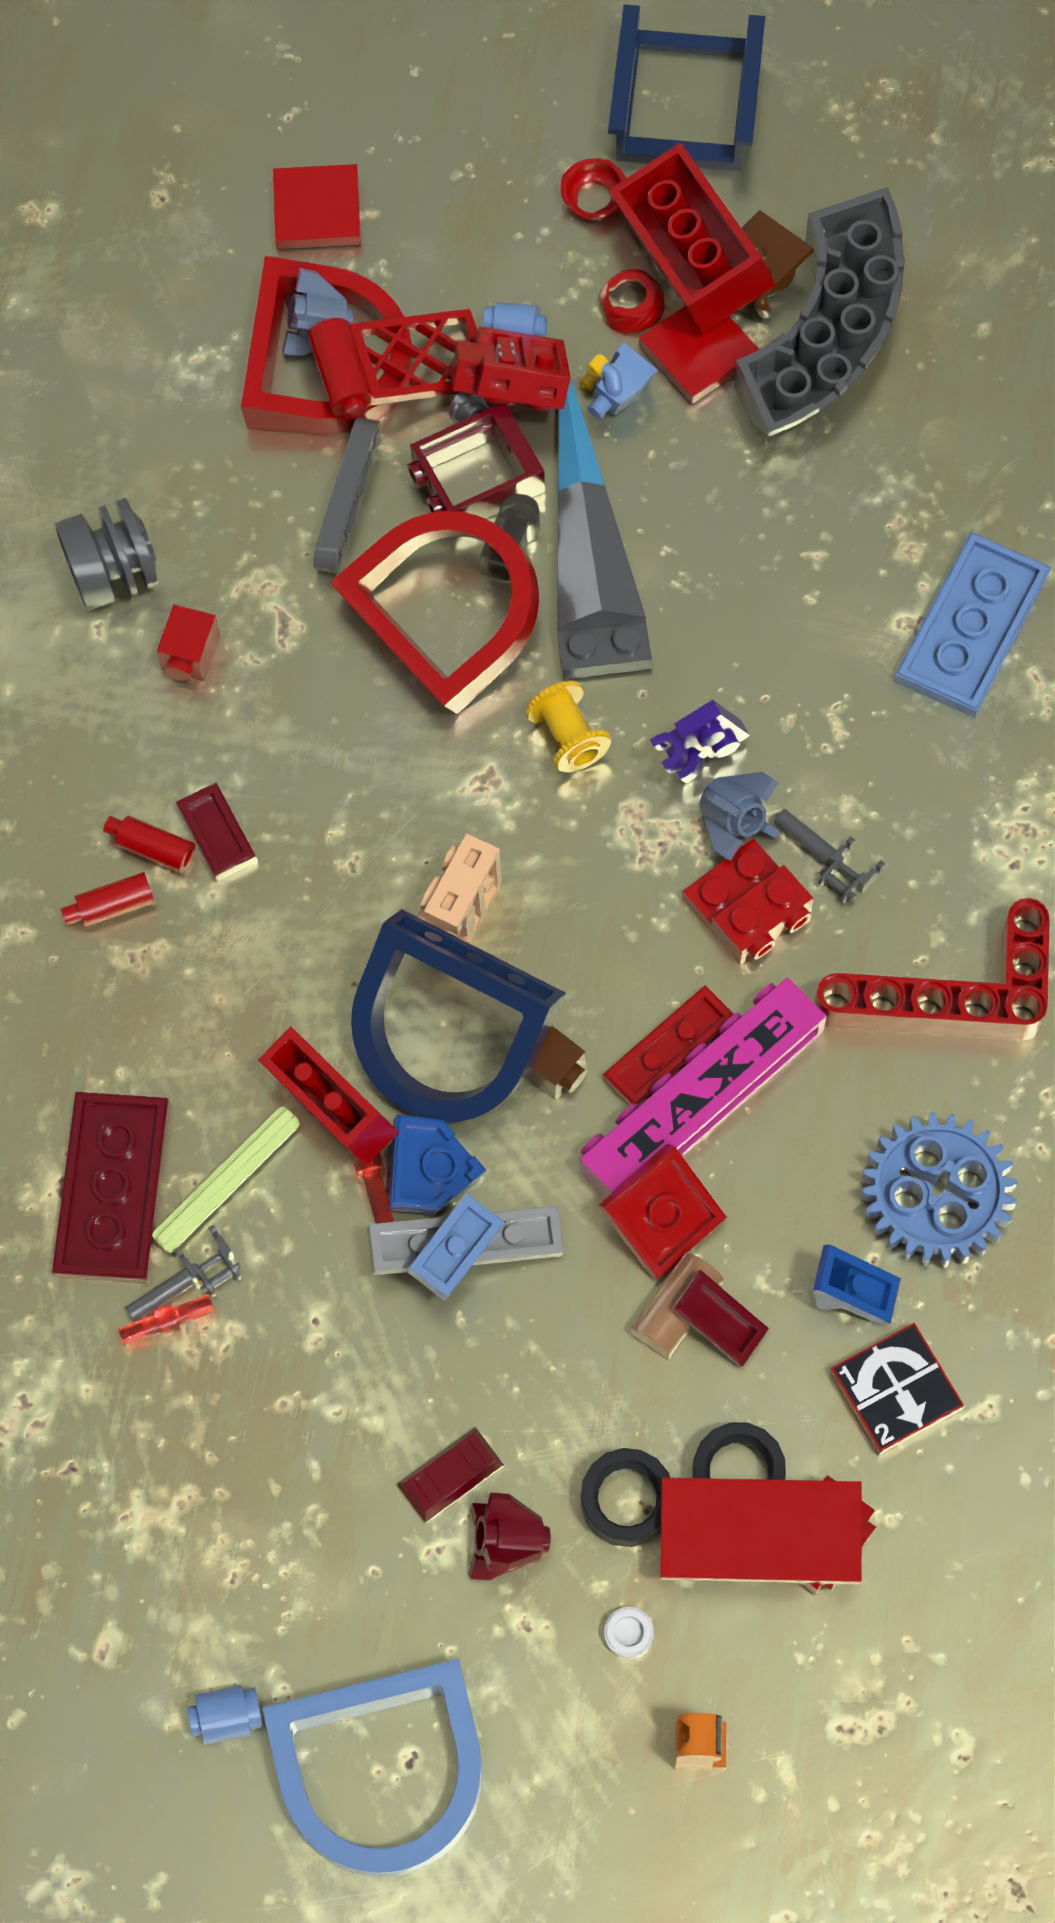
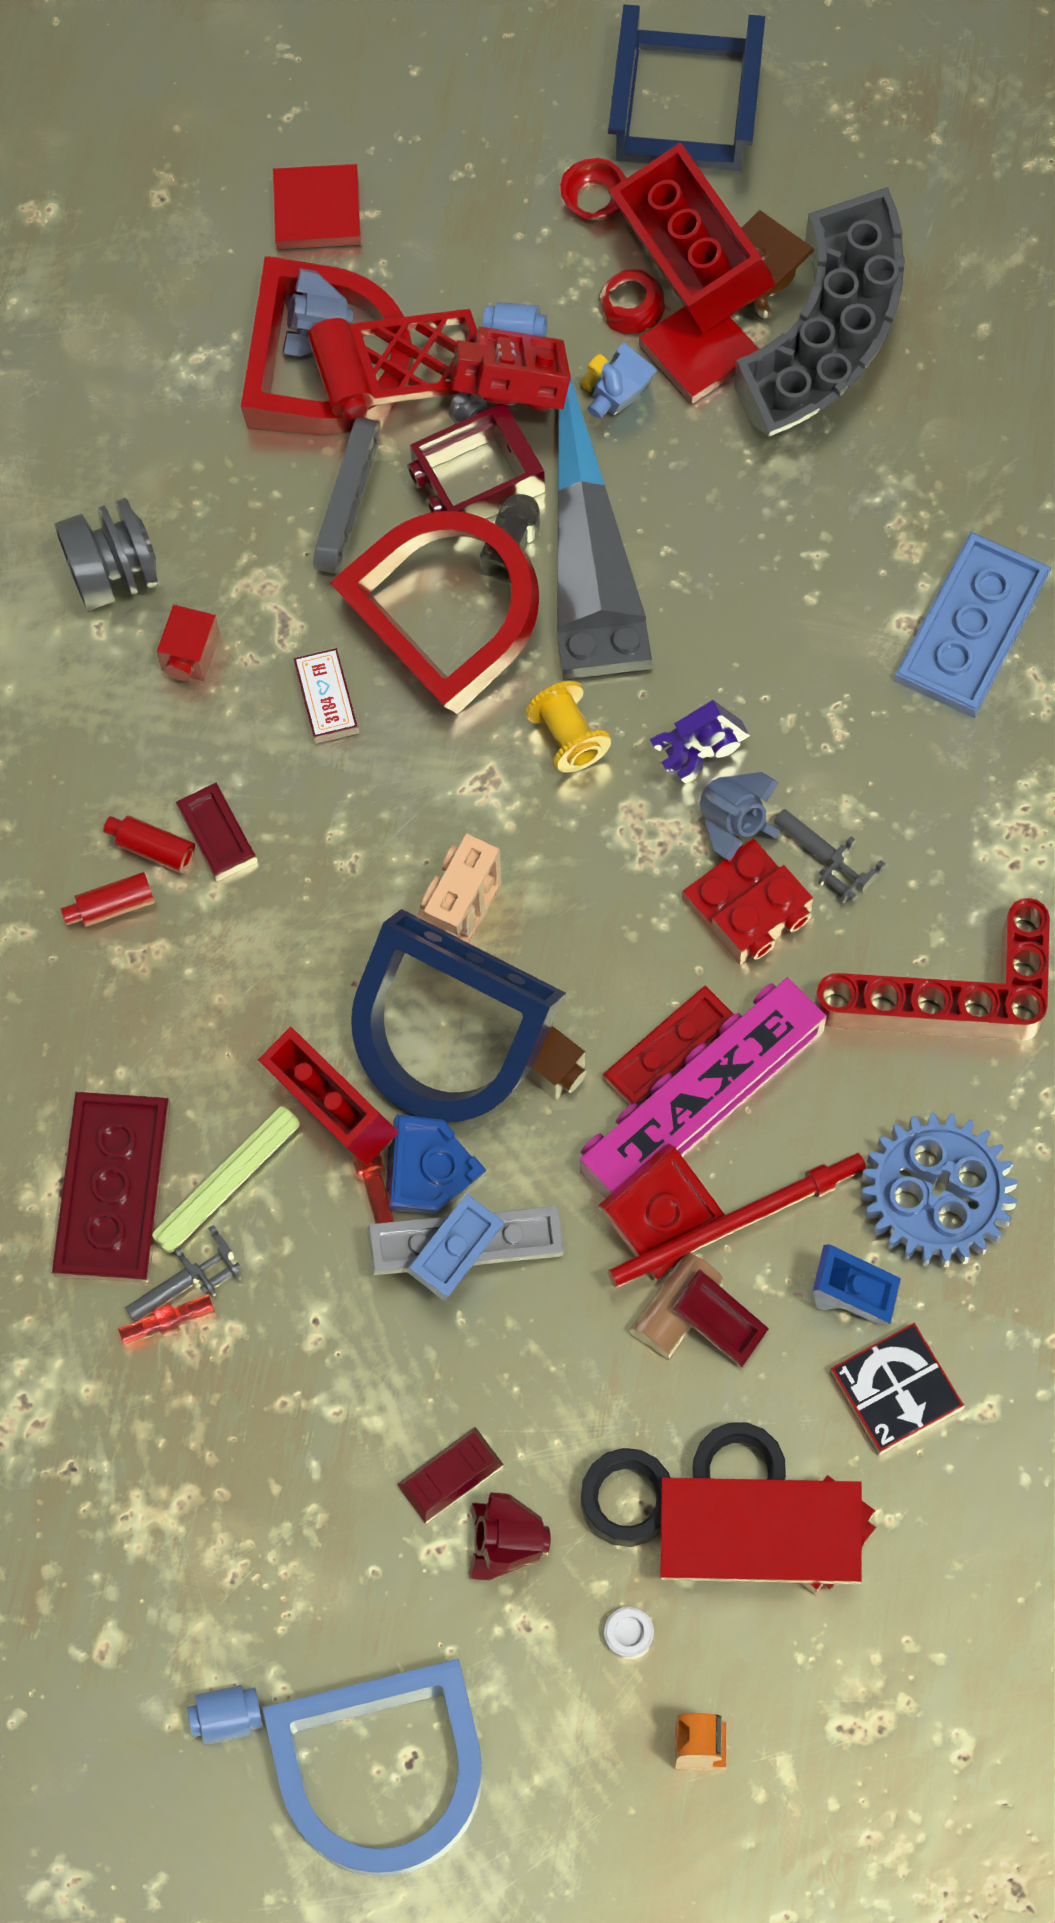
(326, 696): none -> white tile
(816, 1182): none -> red bar

